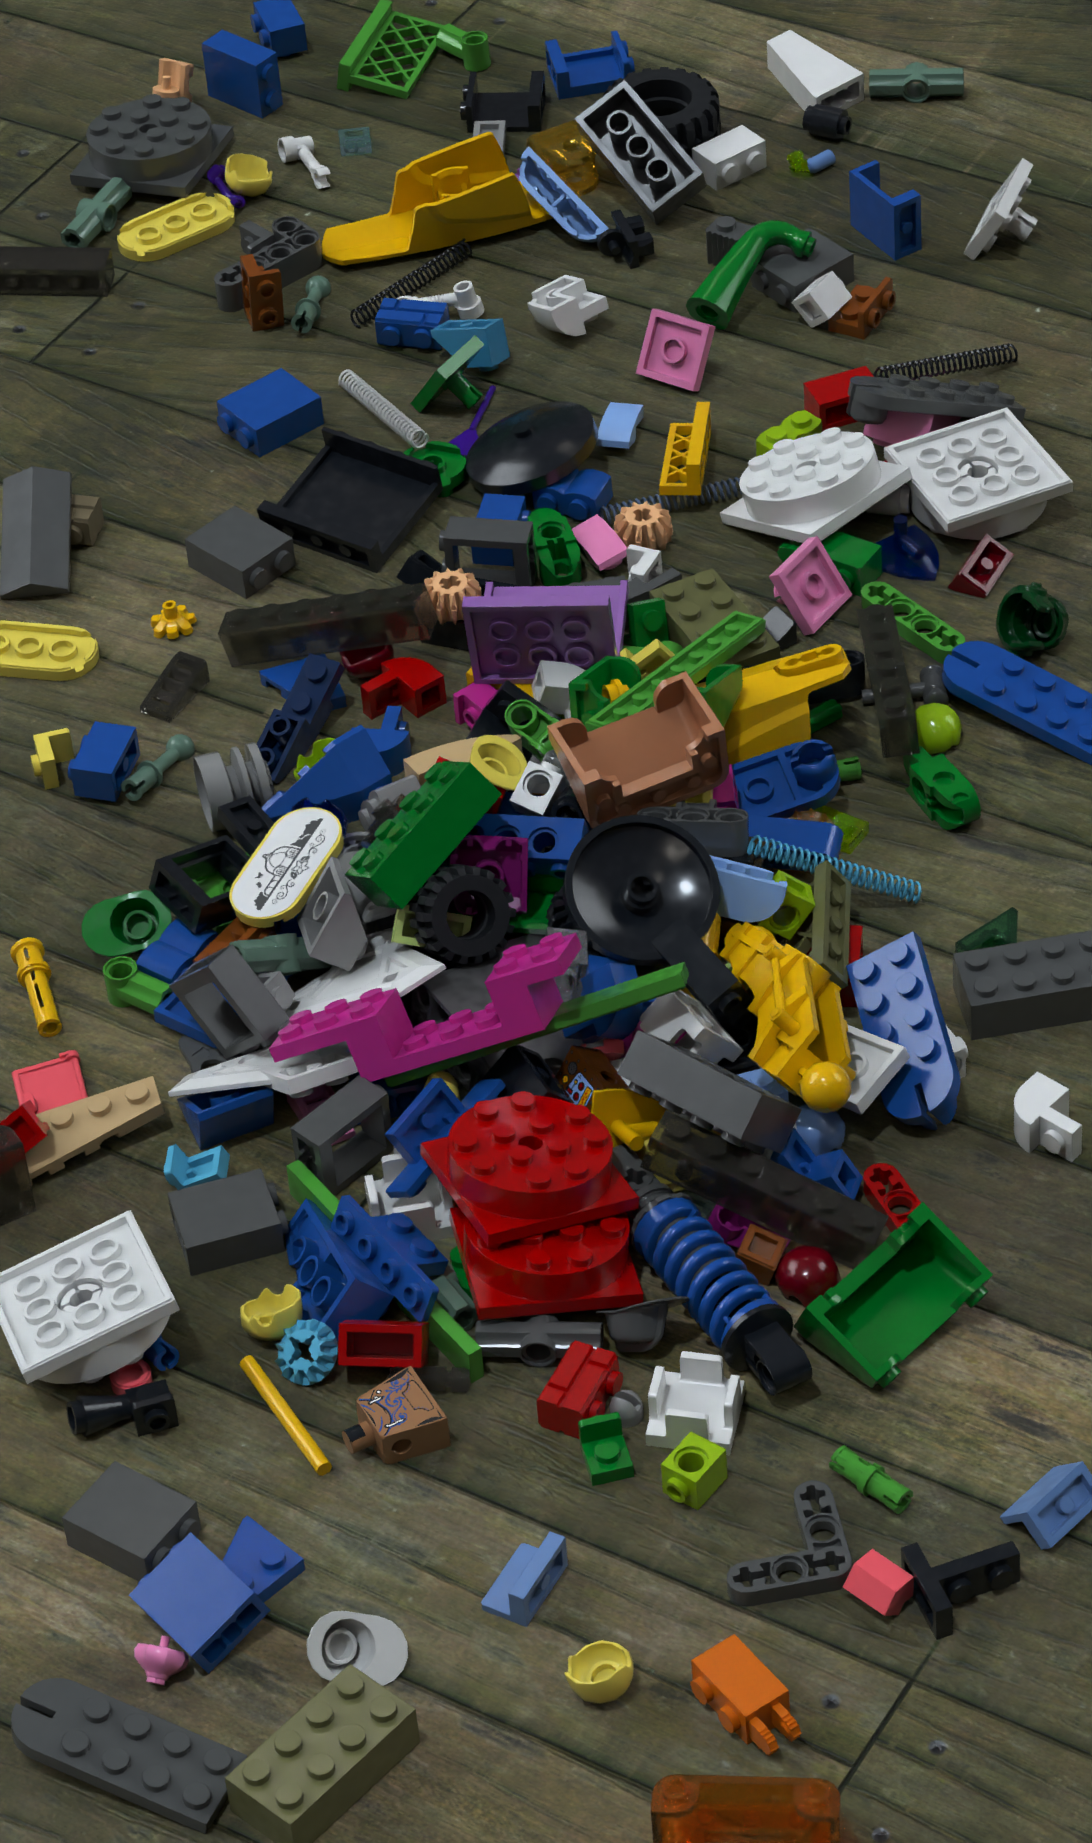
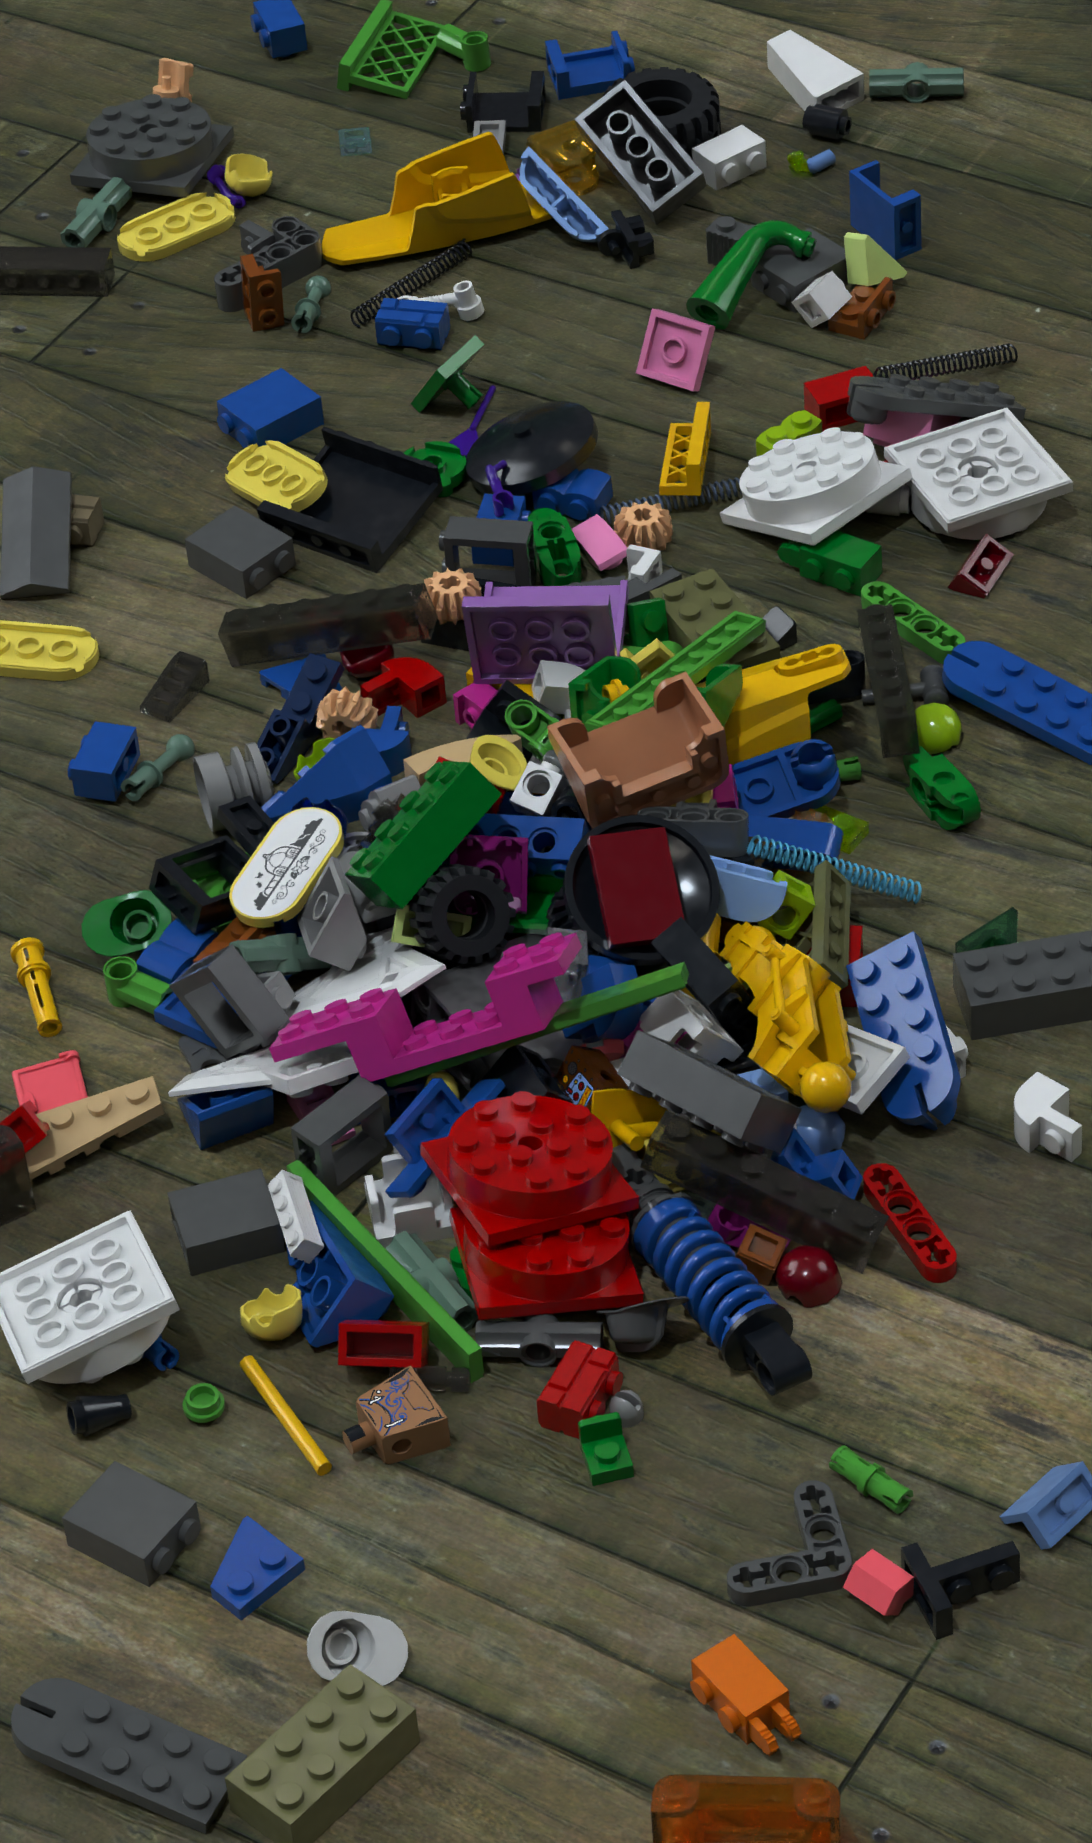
(51, 749): light yellow bracket -> none
(130, 1377): coral tile -> none
(152, 1407): black bracket -> none
(160, 1660): bright pink piece -> none
(171, 620): yellow plant -> none
(197, 1169): medium azure bracket -> none
(199, 1602): blue brick -> none
(203, 1403): none -> bright green plate
(242, 73): blue brick -> none
(276, 475): none -> light yellow tile
(295, 1216): none -> white piece
(303, 148): white brick -> none
(323, 1351): medium azure gear -> none
(343, 711): none -> light nougat gear
(365, 400): white piece -> none
(393, 1253): blue bracket -> none
(418, 567): black slope -> none
(491, 332): dark azure slope -> none
(501, 497): none -> dark purple piece
(527, 1580): medium blue panel -> none
(566, 305): white brick -> none
(600, 1671): light yellow hair -> none
(619, 425): light blue slope -> none
(635, 885): none -> dark red tile
(694, 1401): white panel -> none
(694, 1471): lime brick -> none
(810, 586): bright pink tile -> none
(869, 262): none -> yellowish green slope
(895, 1299): green windscreen -> none
(909, 552): clear blue shield -> none
(1004, 213): white plate -> none
(1030, 620): dark green helmet -> none

